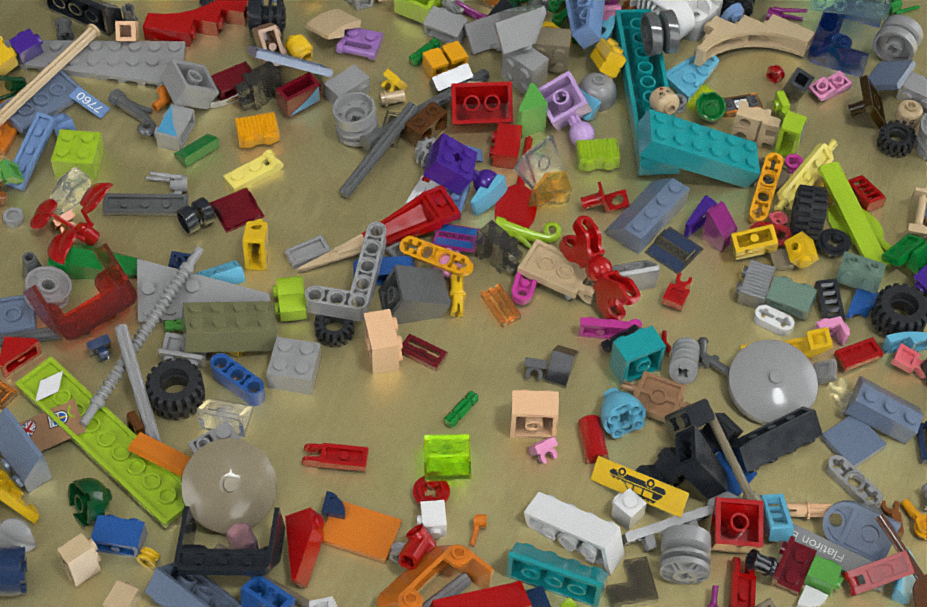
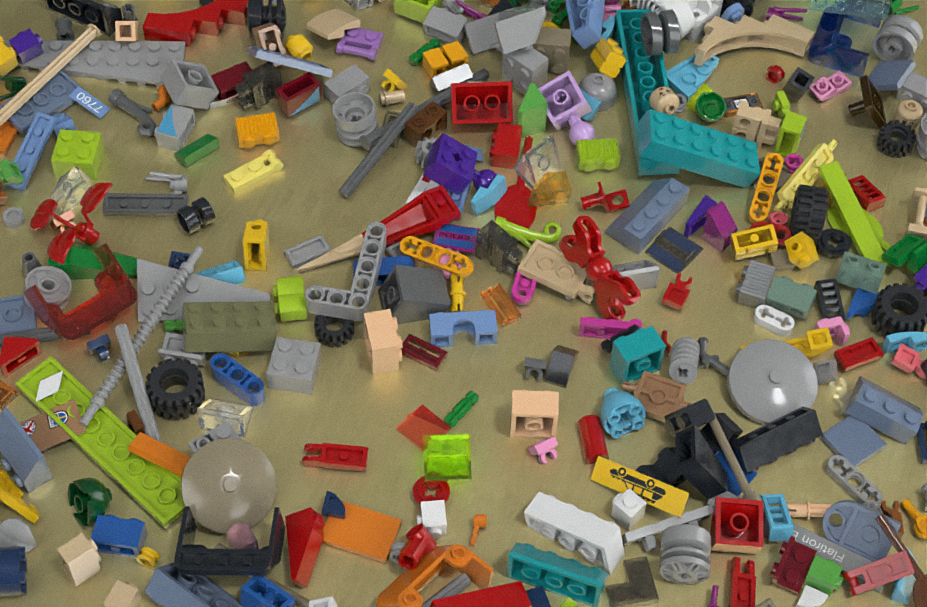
(236, 209): dark red piece -> none
(422, 423): none -> clear red piece
(479, 324): none -> medium blue arch
(760, 563): black bush -> none

